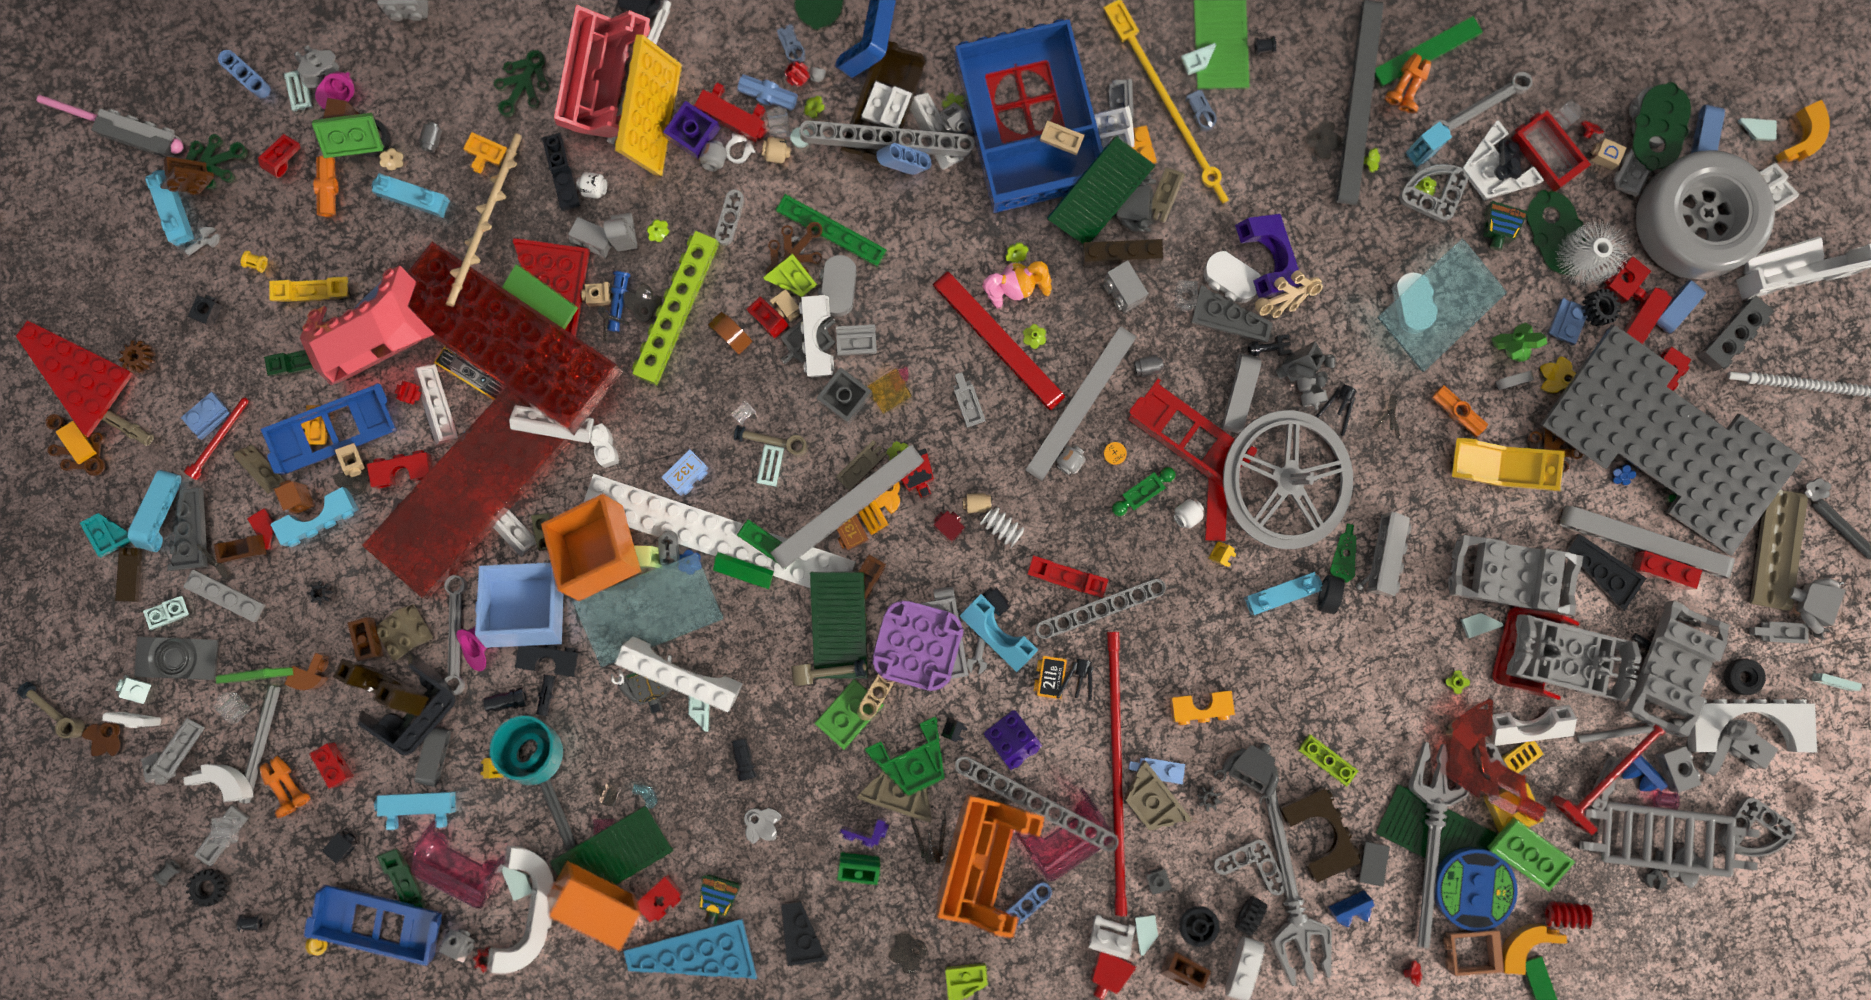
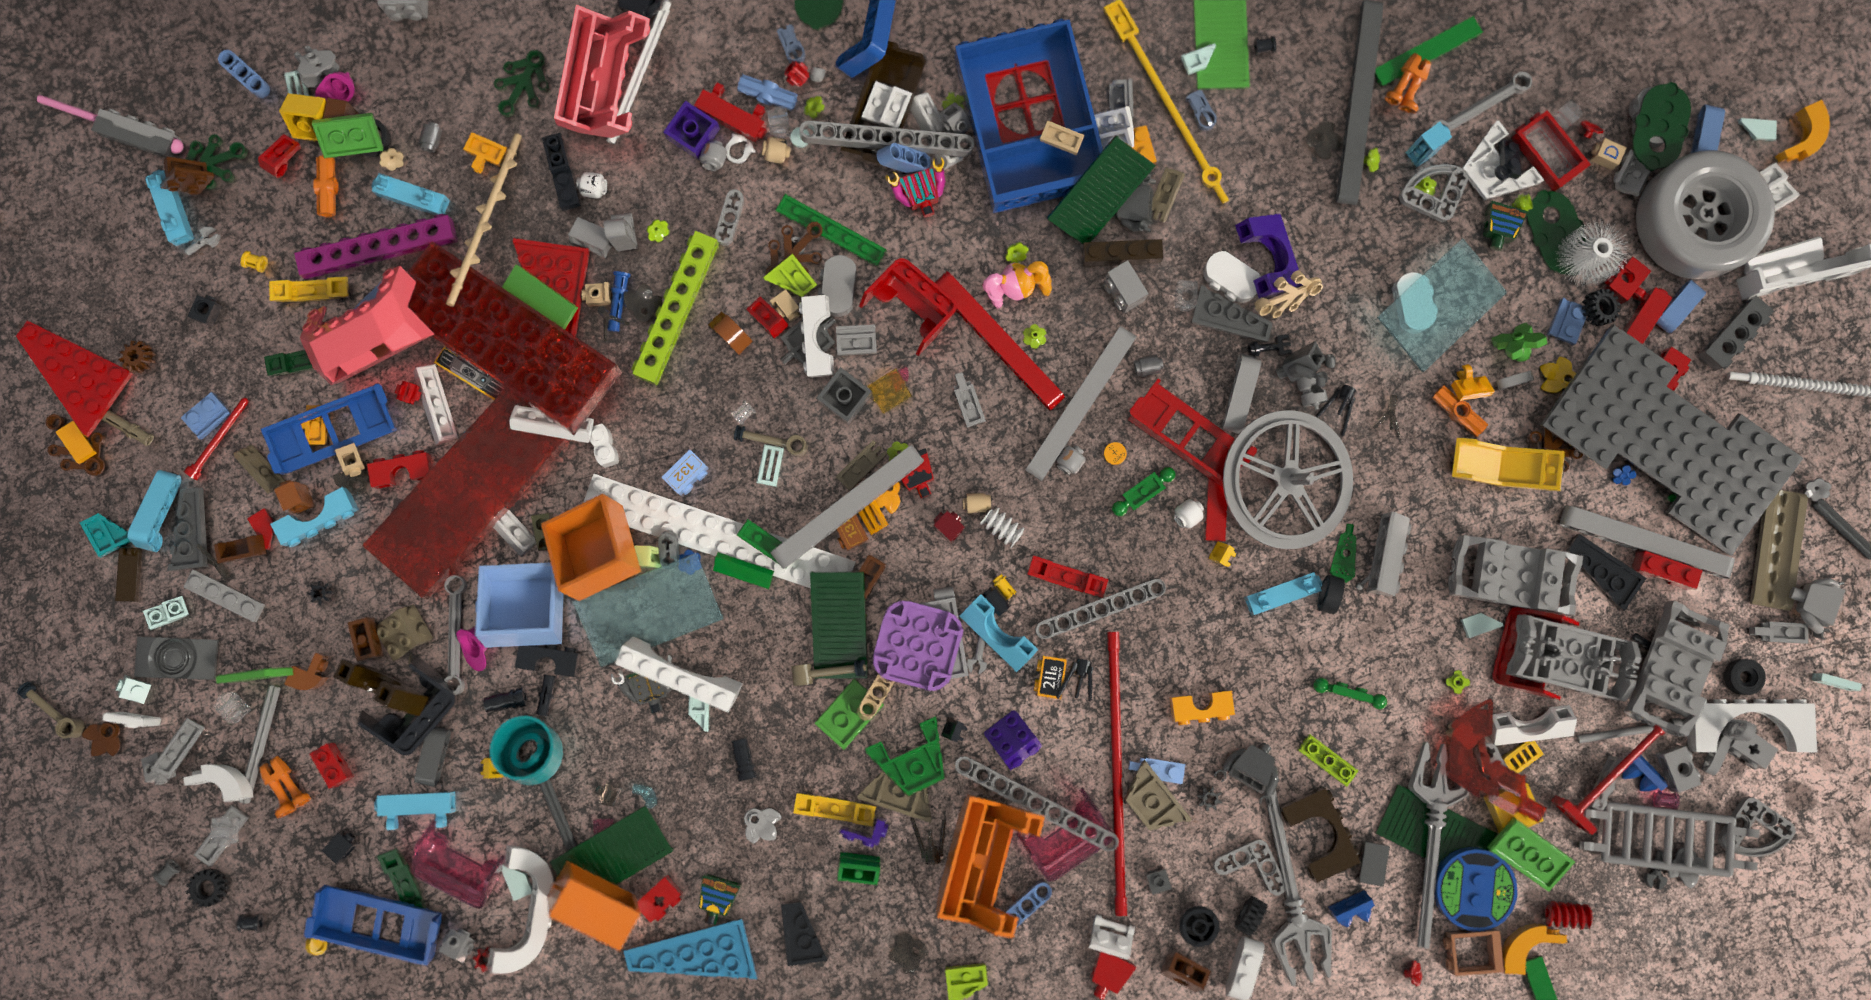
(299, 112): none -> yellow brick
(307, 256): none -> magenta brick
(648, 105): yellow plate -> none
(834, 809): none -> yellow slope
(918, 293): none -> red windscreen
(920, 188): none -> torso
(1004, 586): none -> yellow pin
(1146, 932): light aqua tile -> none
(1378, 701): none -> green plate
(1471, 387): none -> light orange plate
(1523, 202): none -> lime plate

